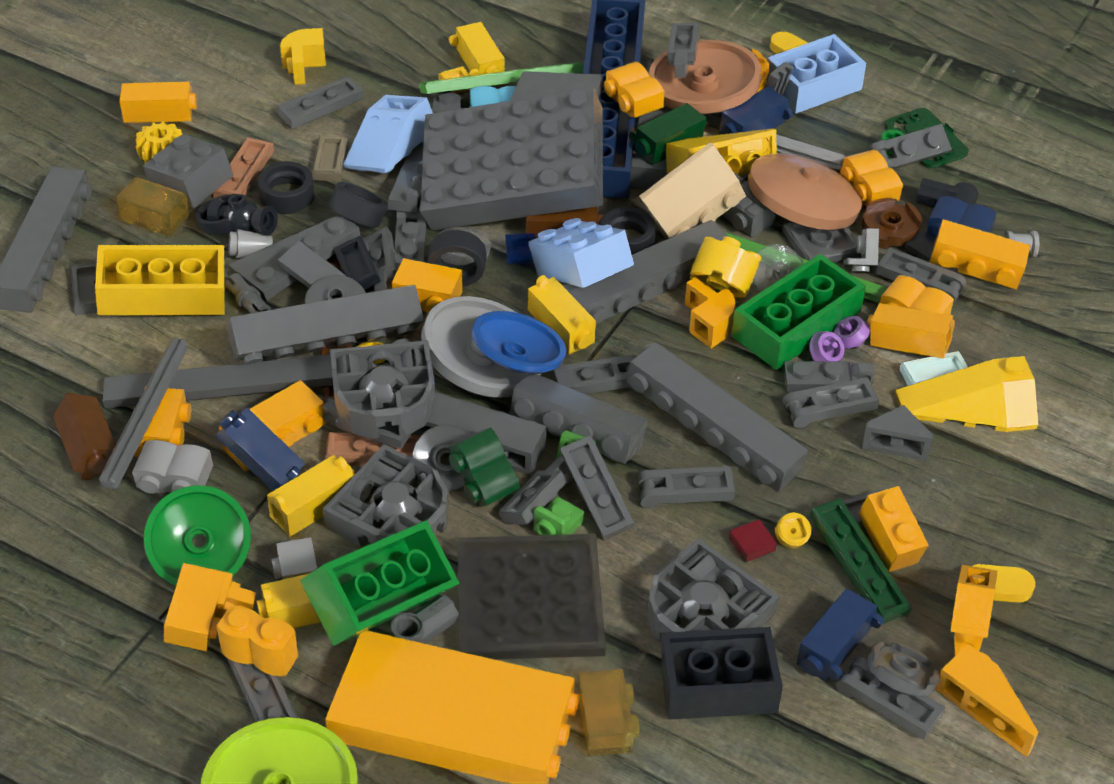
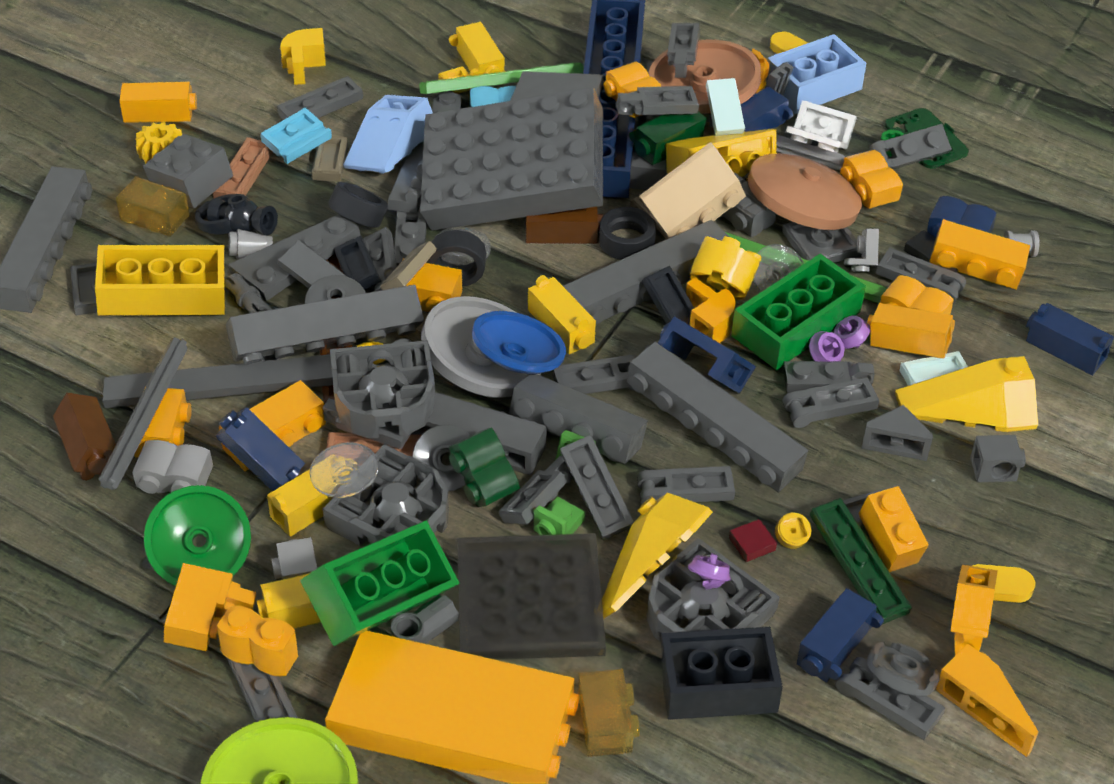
(283, 173): black tyre -> none
(296, 135): none -> medium azure plate
(344, 470): none -> clear dish
(409, 266): none -> dark tan tile
(518, 248): clear blue plate -> none
(581, 252): light blue brick -> none
(651, 537): none -> yellow wedge
(658, 101): none -> dark grey hinge
(668, 295): none -> black tile
(711, 570): none -> medium lavender hat
(725, 106): none -> light aqua tile
(729, 367): none -> dark blue panel
(824, 125): none -> white bracket
(904, 221): reddish brown plate -> none
(931, 191): black piece -> none
(997, 458): none -> dark grey brick
(1068, 338): none -> dark blue brick

